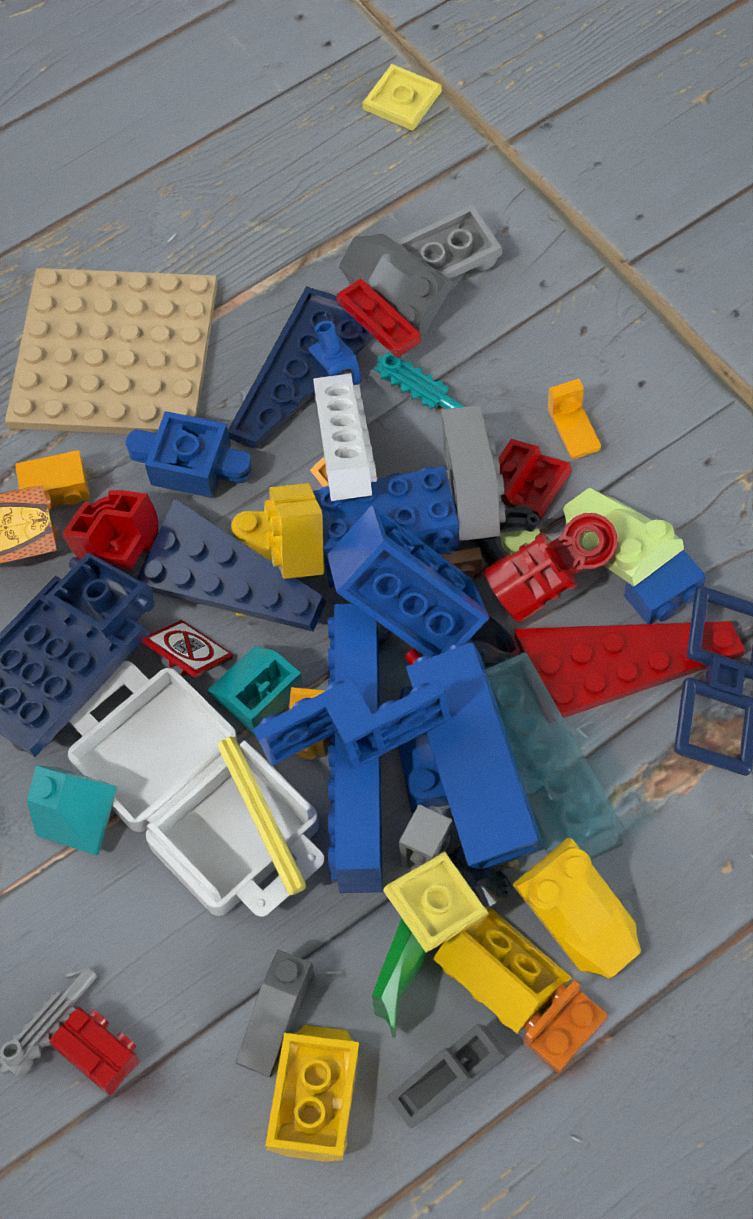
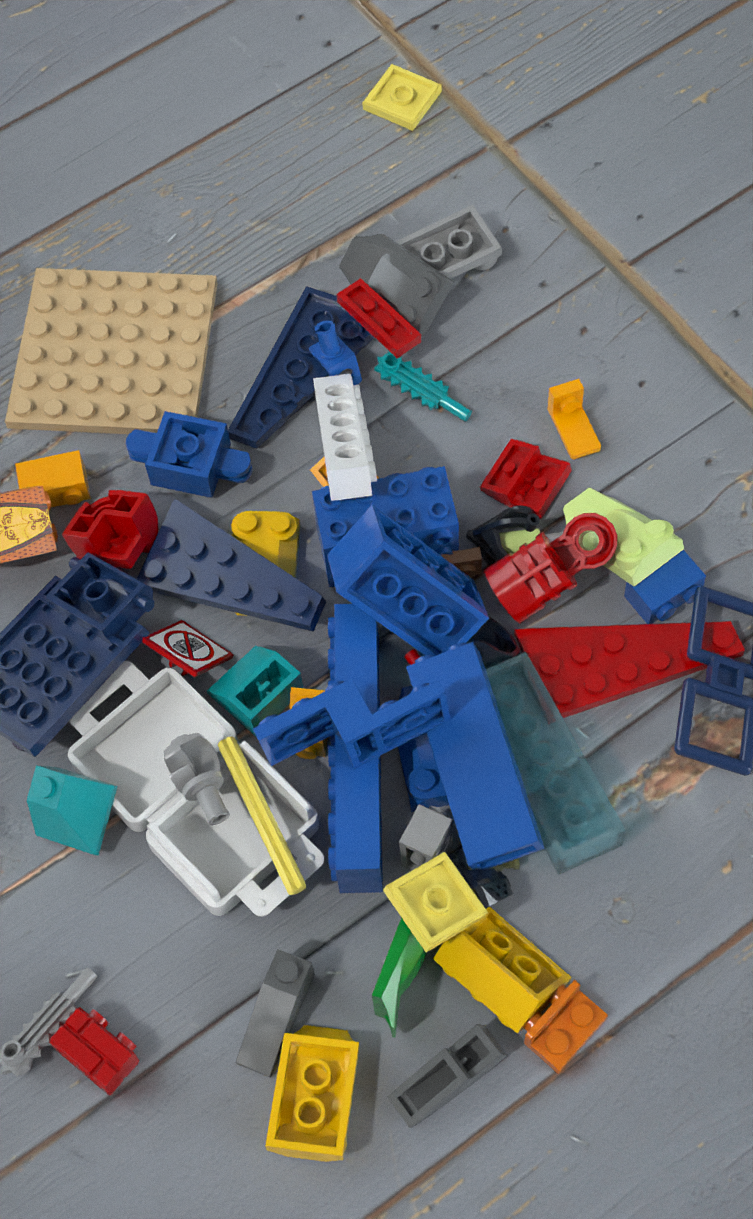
(197, 774): none -> light grey piece
(295, 530): yellow piece -> none
(473, 472): light grey brick -> none
(580, 911): yellow slope -> none

